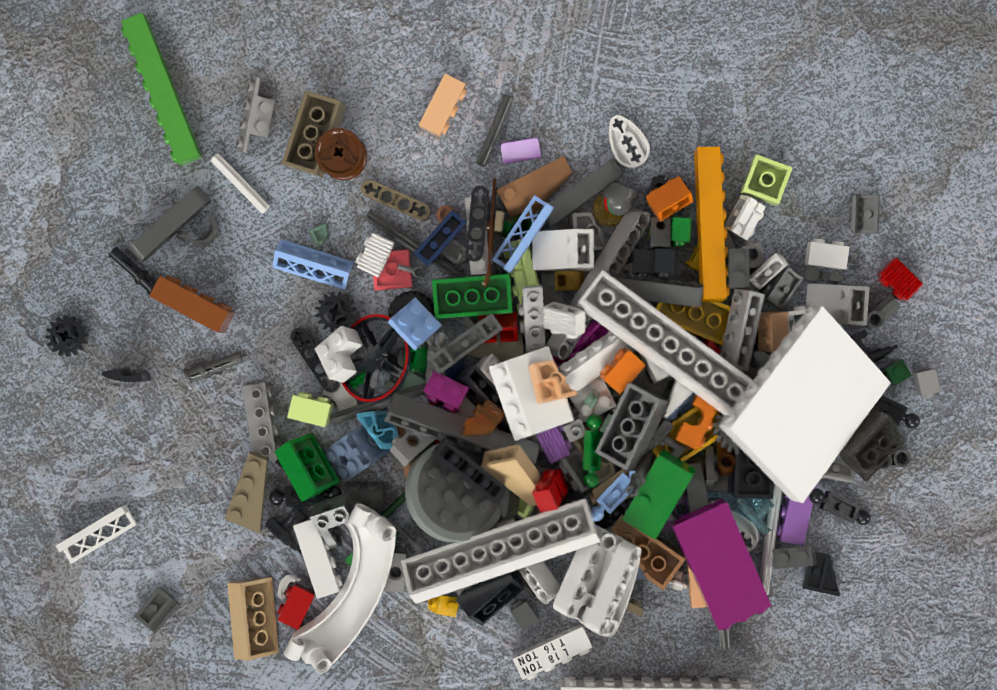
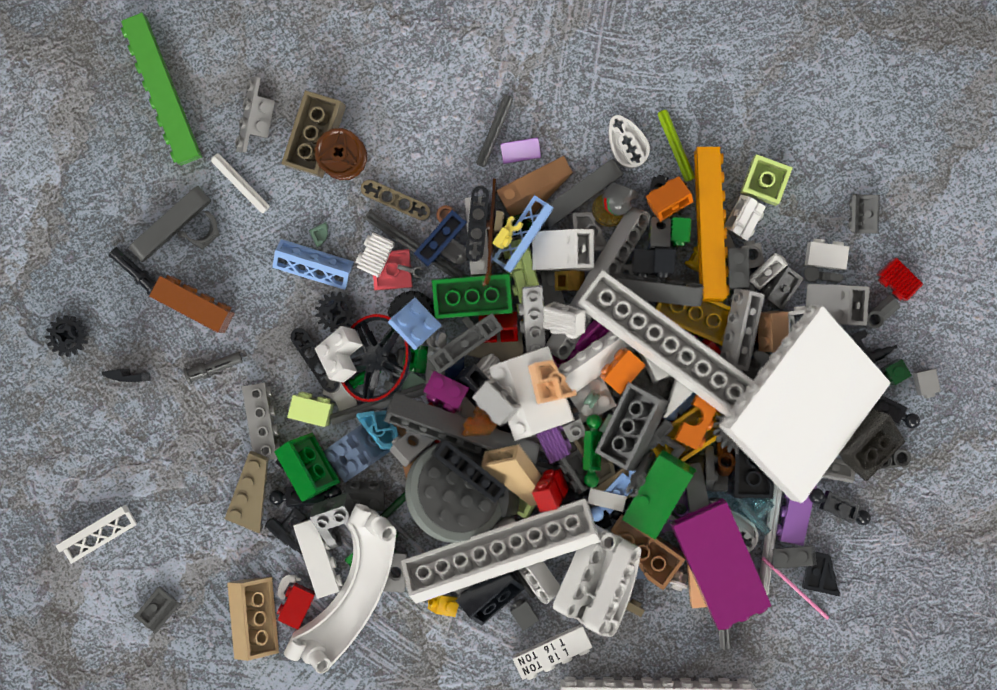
(443, 106): light nougat brick -> none
(496, 401): none -> light grey brick
(504, 237): none -> light yellow plate
(606, 499): none -> white sticker
(676, 145): none -> lime axle
(795, 588): none -> bright pink piece

